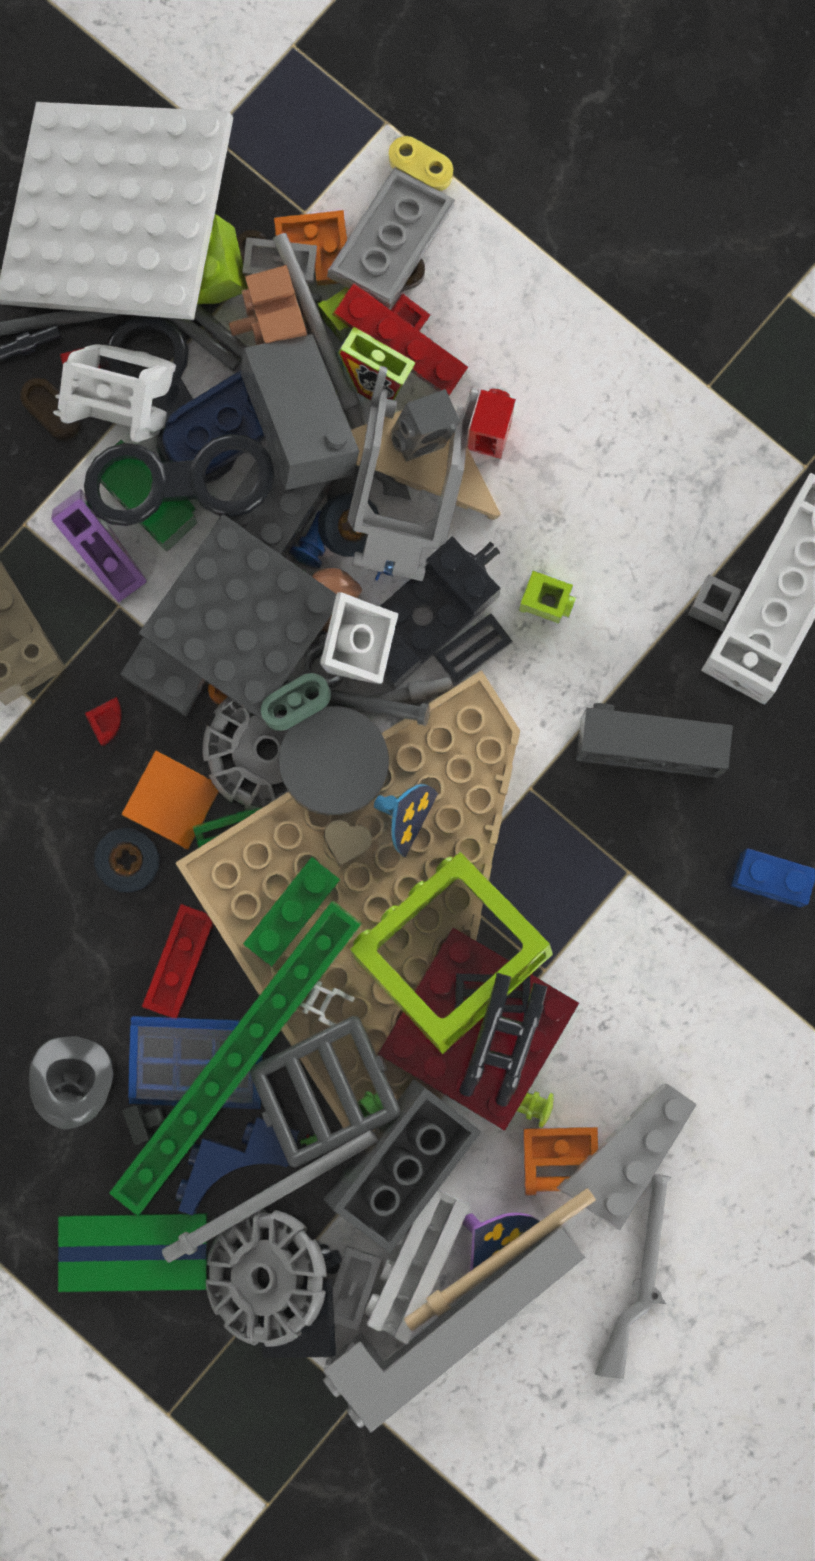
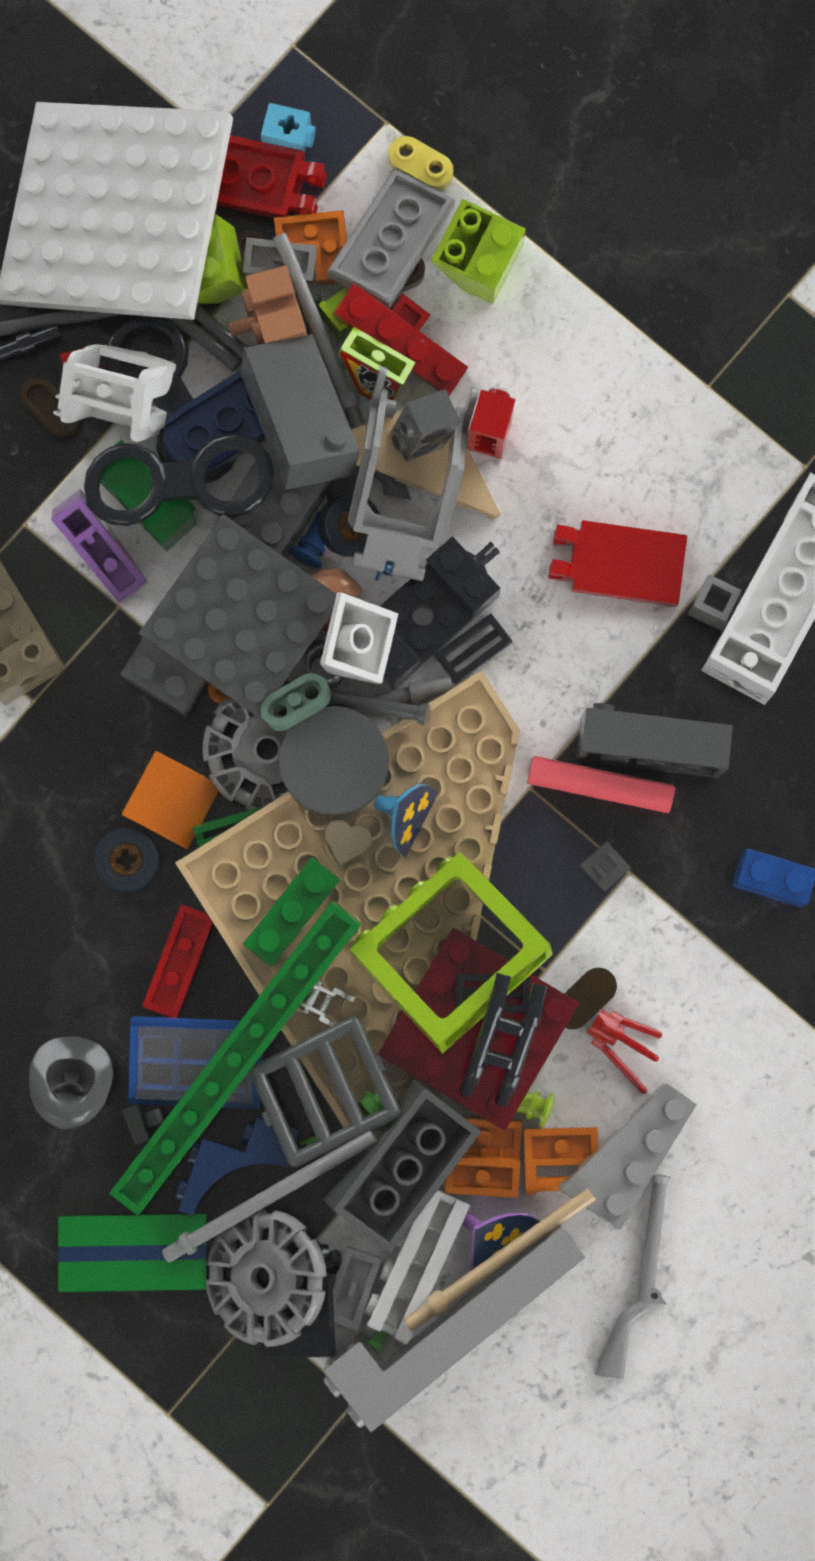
(105, 720): red tile -> none
(268, 179): none -> red tile
(280, 120): none -> medium azure brick
(377, 1340): none -> bright green piece
(478, 250): none -> lime slope
(490, 1163): none -> orange slope
(541, 586): lime brick -> none
(592, 992): none -> dark brown tile
(601, 784): none -> coral brick
(605, 867): none -> dark grey tile
(608, 1030): none -> red plant
(622, 562): none -> red tile

